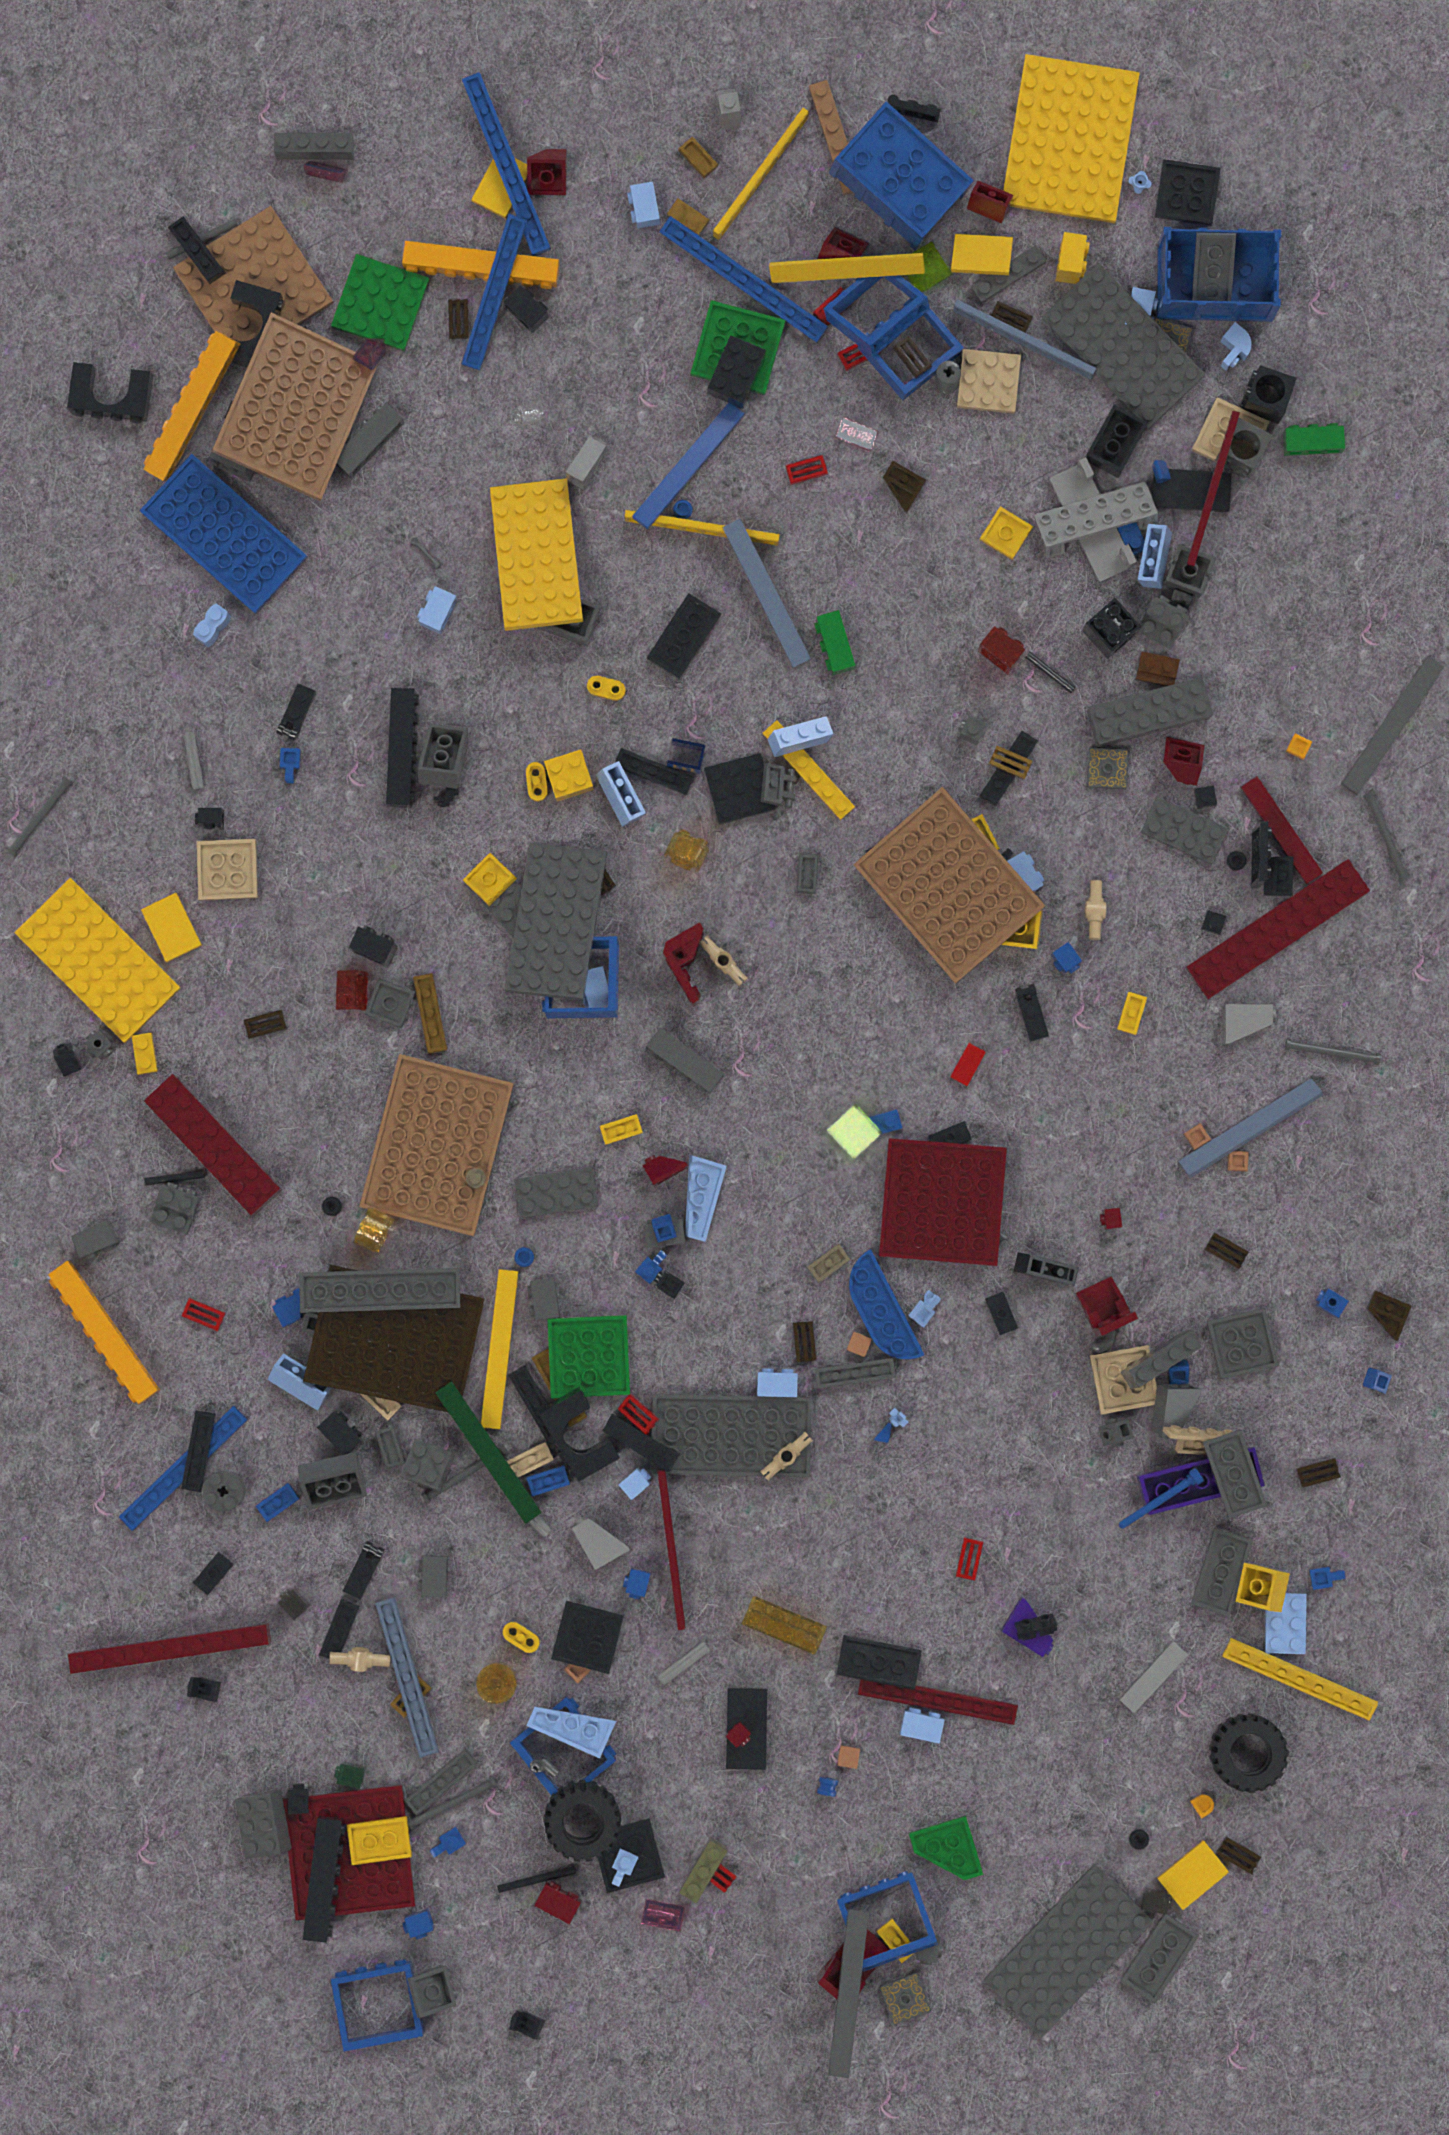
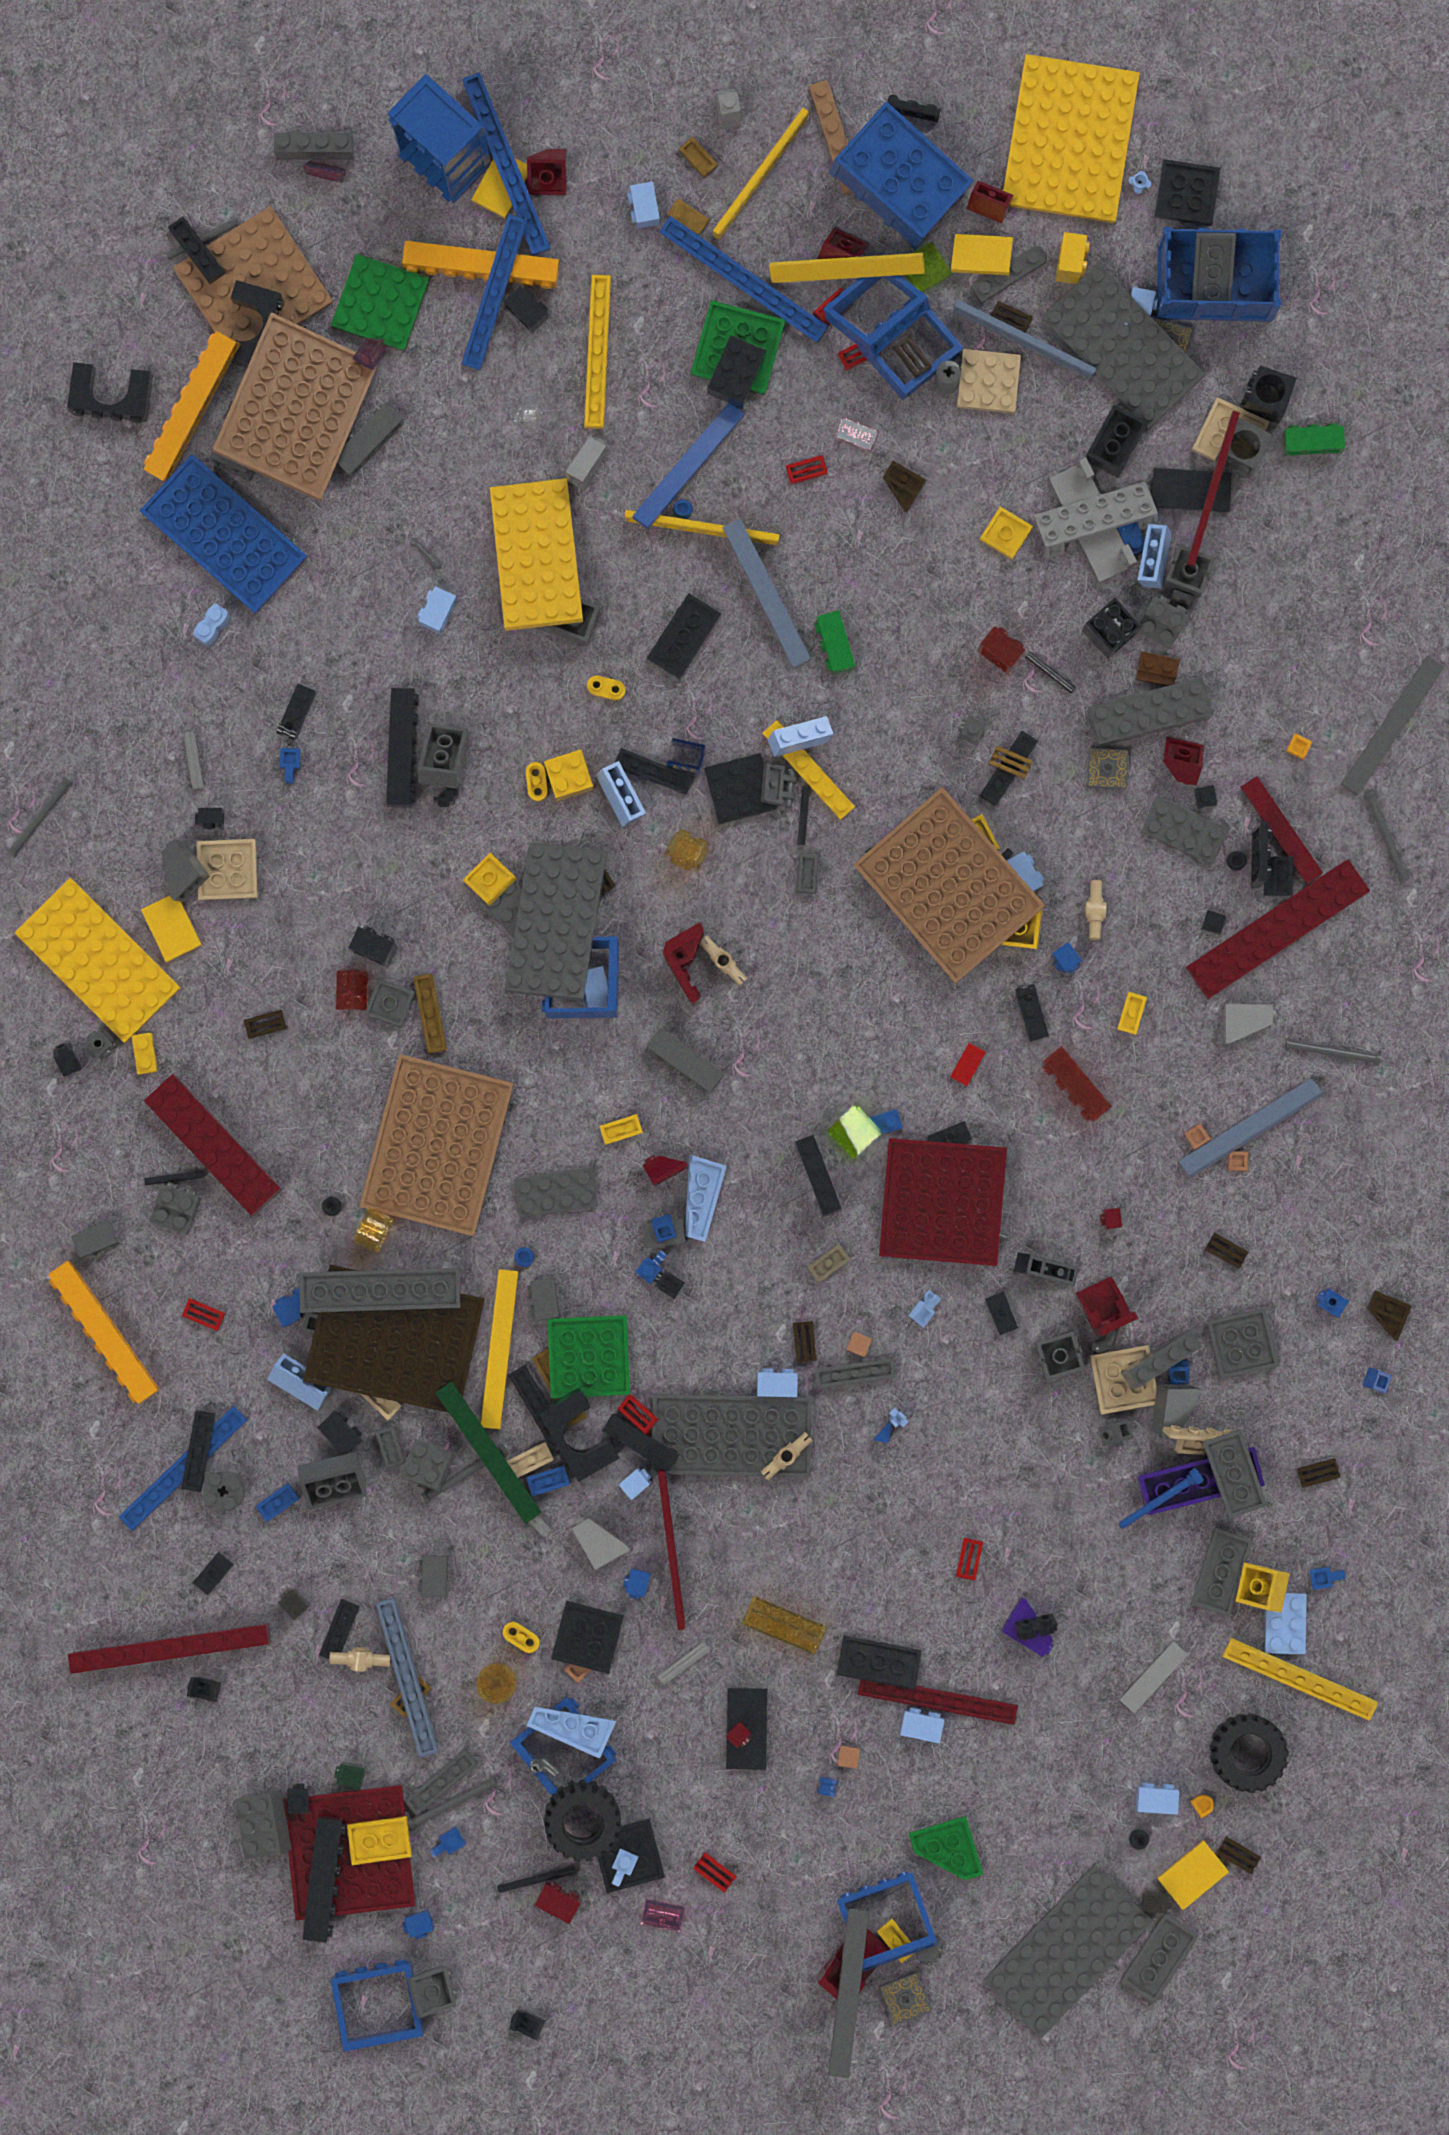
(182, 870): none -> dark grey slope
(363, 1571): black plate -> none
(439, 138): none -> blue container
(458, 302): dark brown tile -> none
(475, 1178): dark tan plate -> none
(597, 351): none -> yellow tile
(703, 1870): olive brick -> none
(803, 815): none -> black bar
(818, 1176): none -> black arch
(881, 1310): blue plate -> none
(1059, 1355): none -> dark grey brick
(1076, 1084): none -> clear red brick
(1157, 1799): none -> light blue brick
(1161, 471): blue slope -> none
(1238, 342): light blue brick -> none

